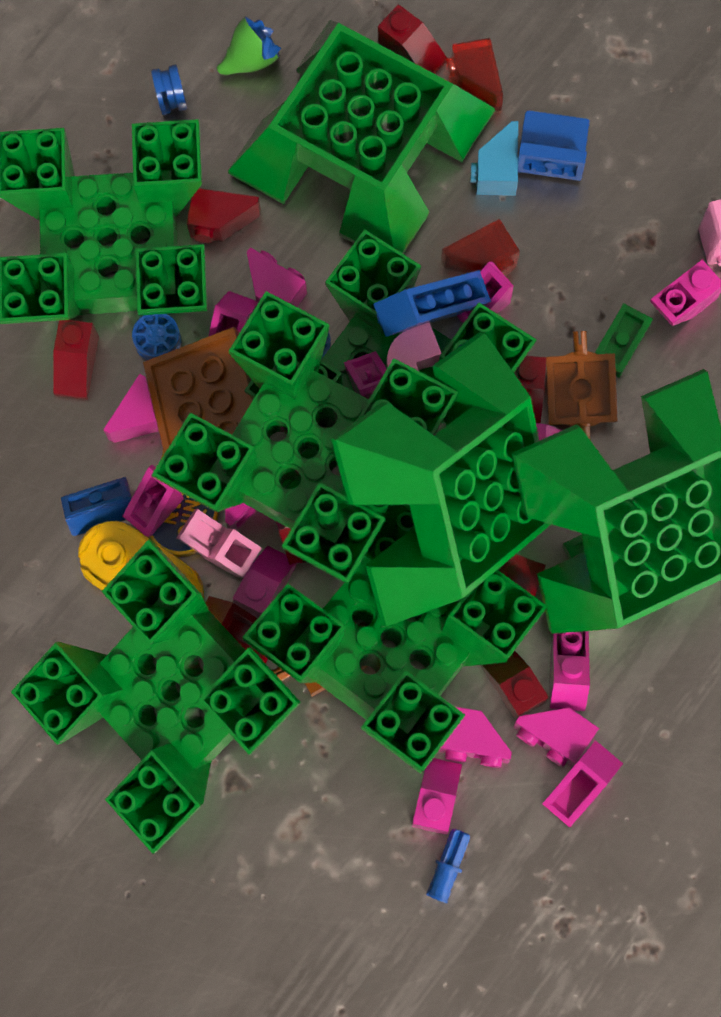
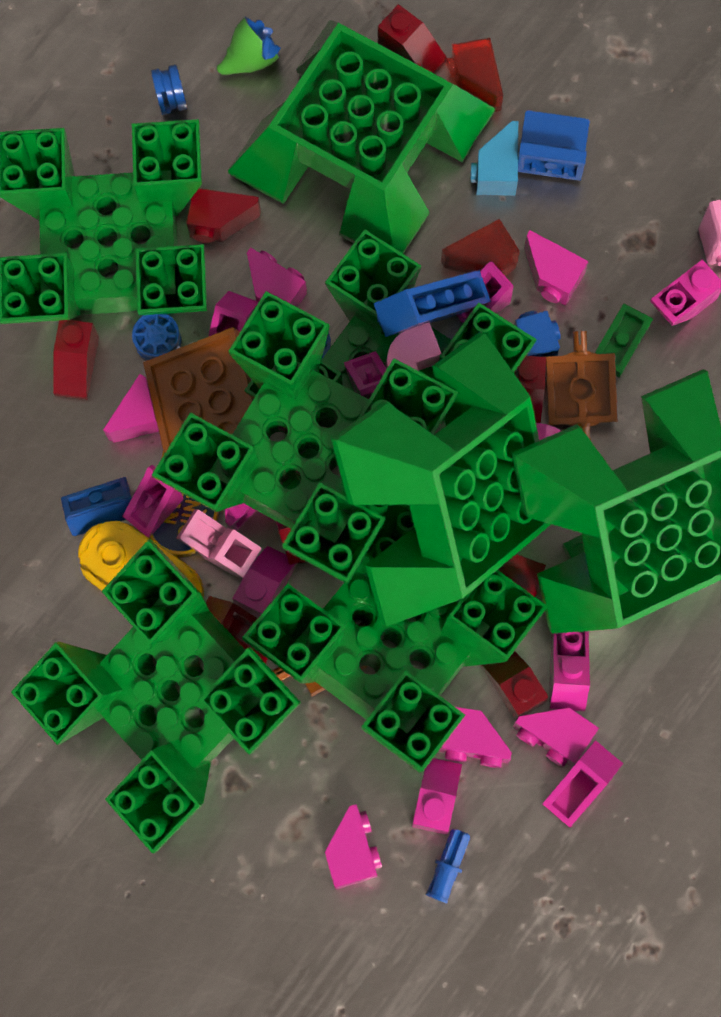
(349, 852): none -> dark pink slope
(542, 329): none -> blue brick
(553, 268): none -> dark pink slope

